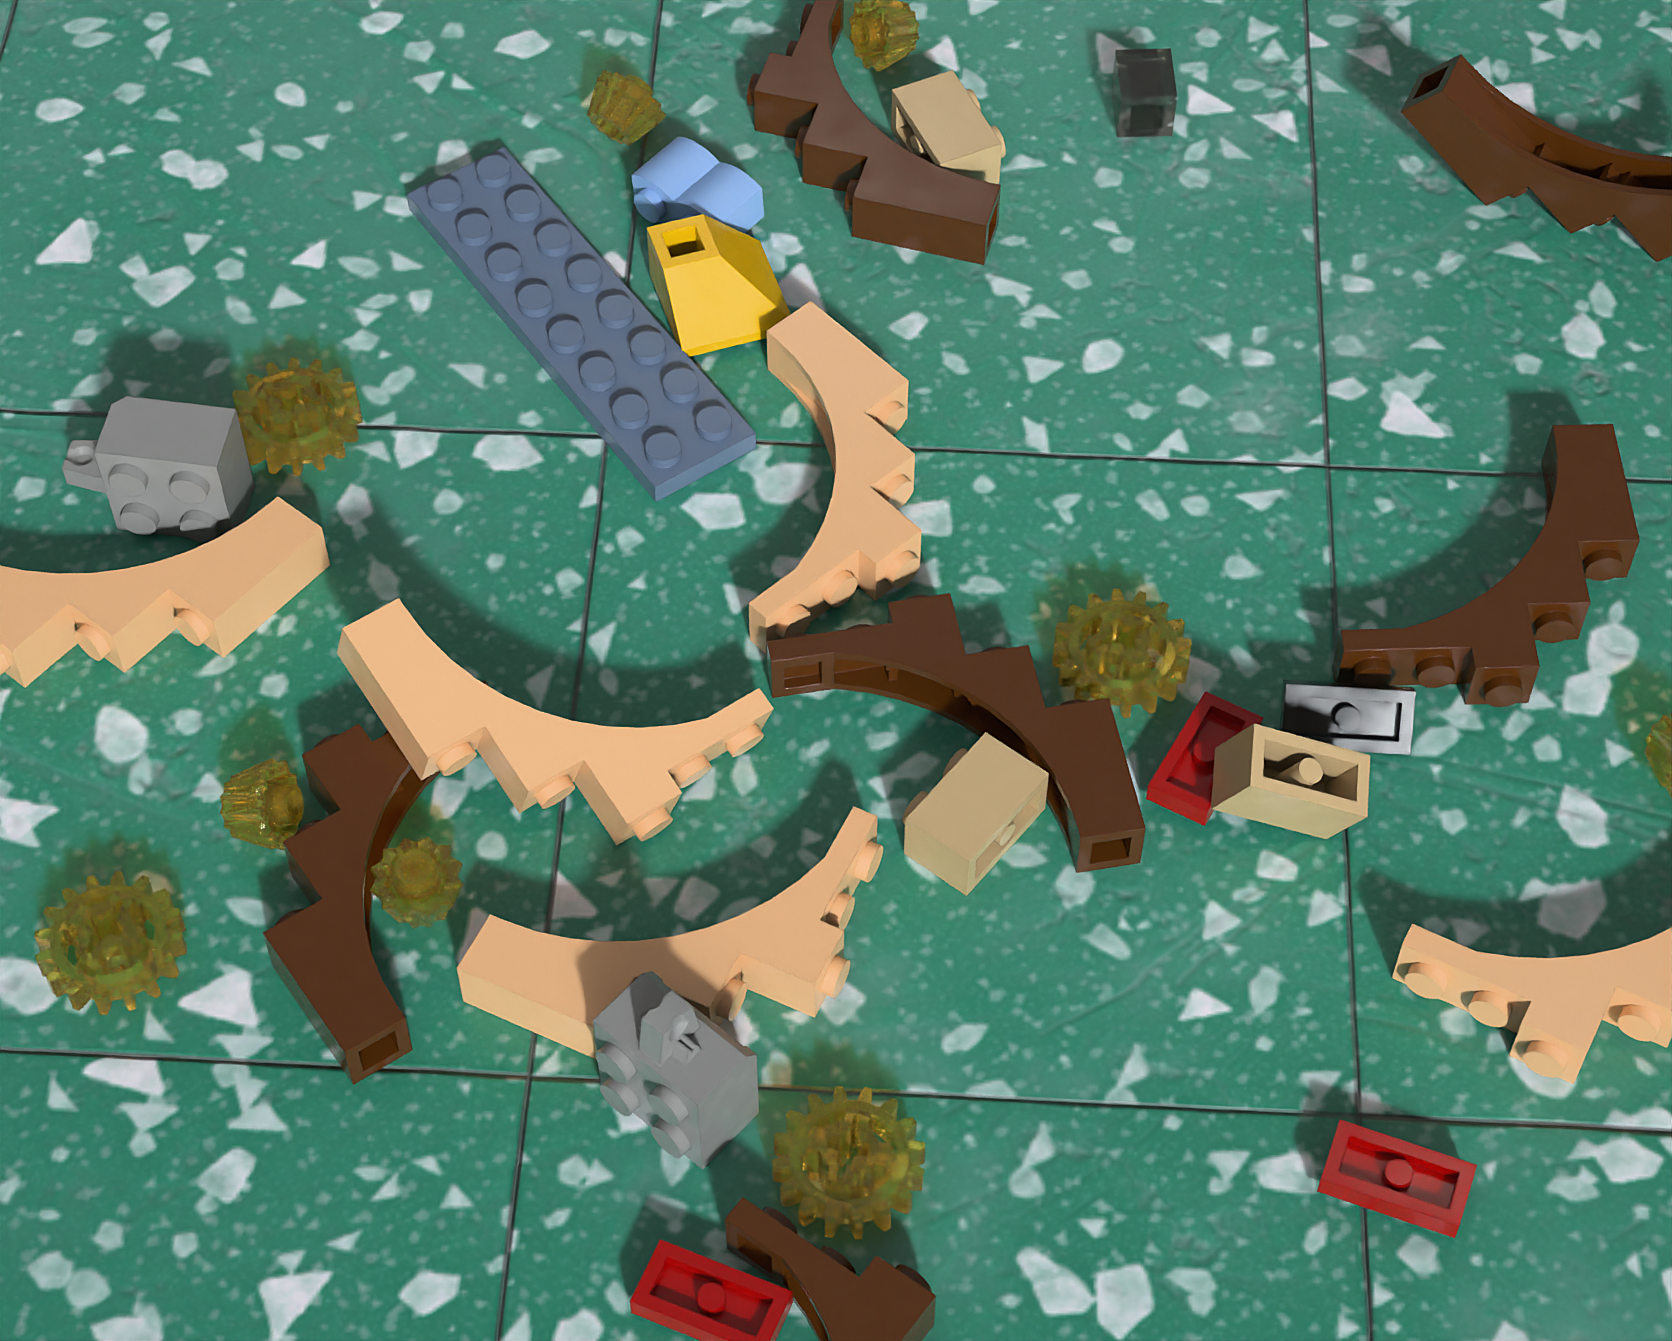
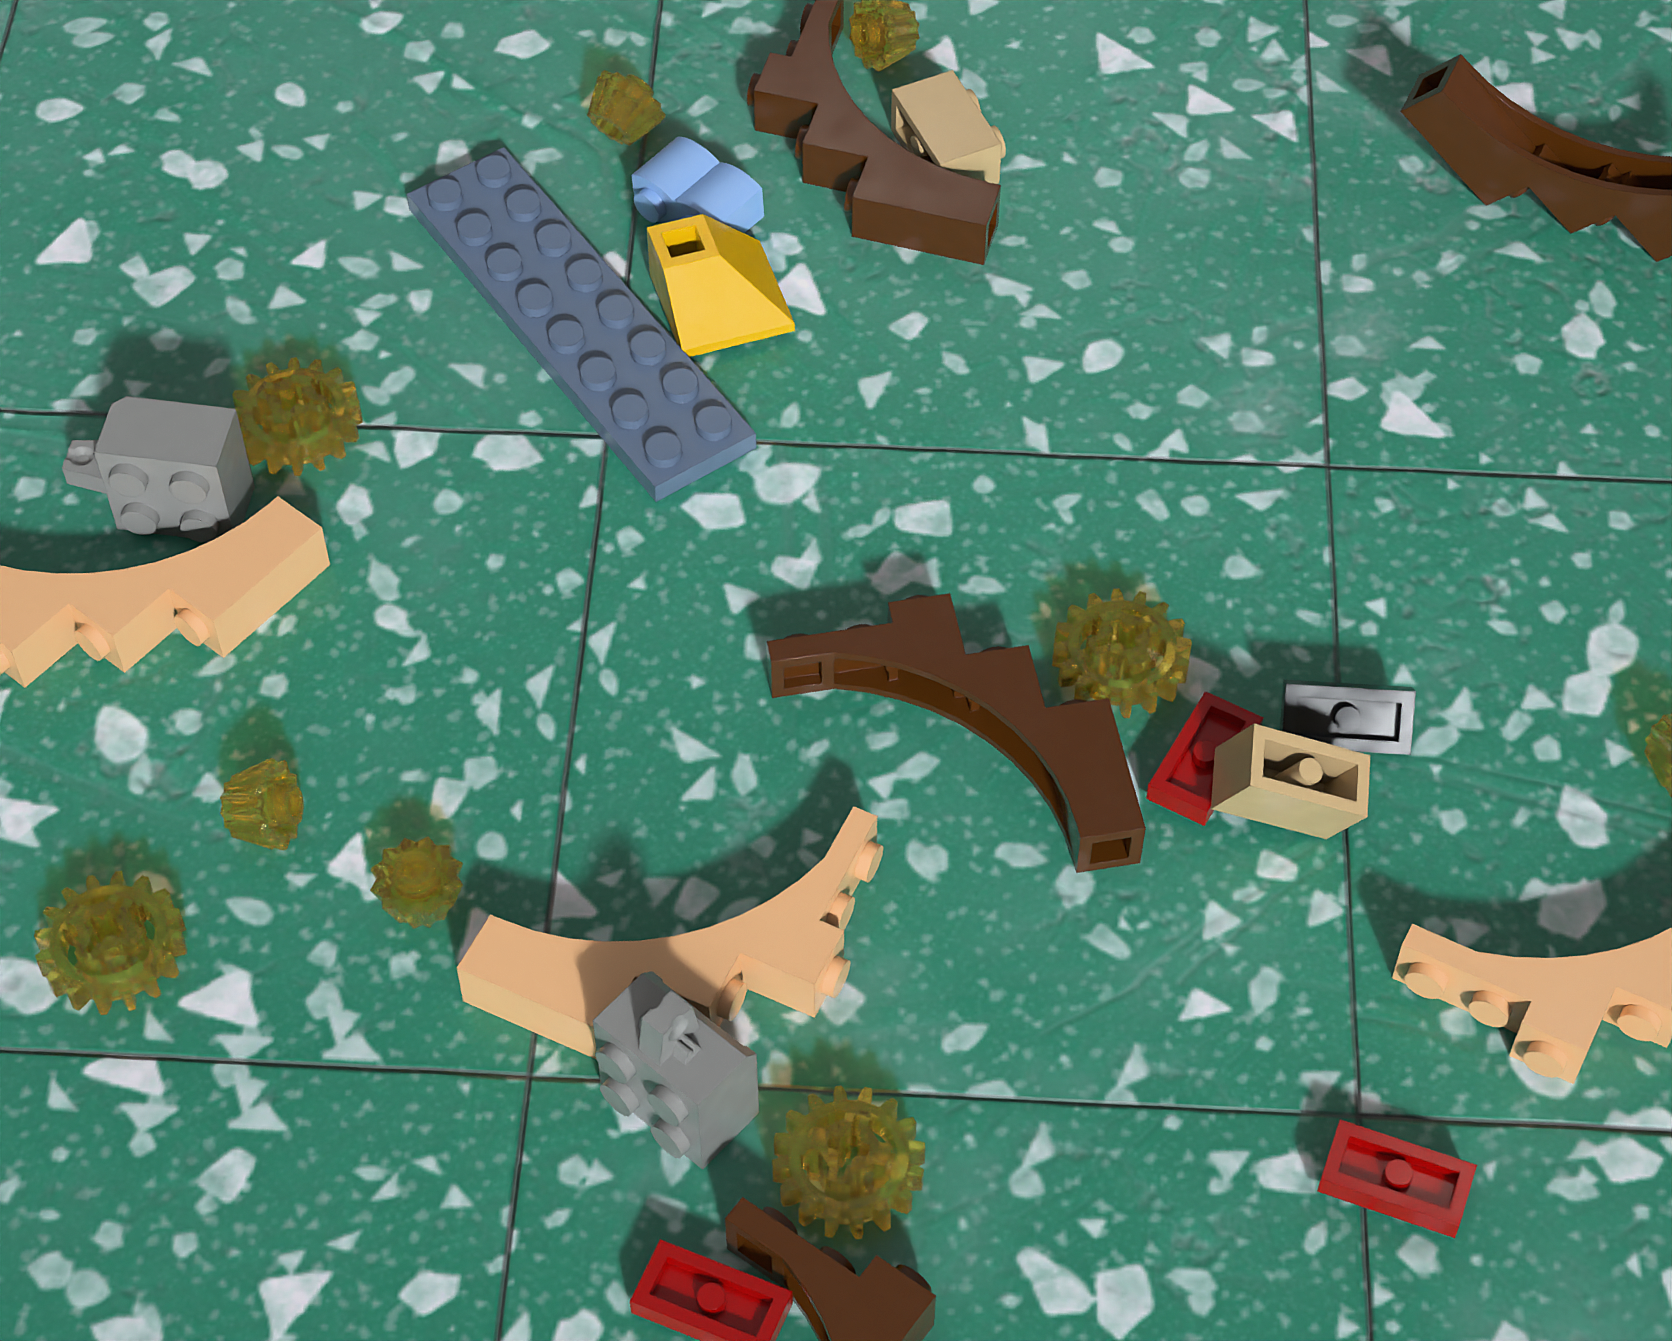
(328, 946): reddish brown arch -> none
(446, 714): light nougat arch -> none
(864, 536): light nougat arch -> none
(974, 812): tan brick -> none
(1144, 92): clear smoke brick -> none
(1544, 597): reddish brown arch -> none

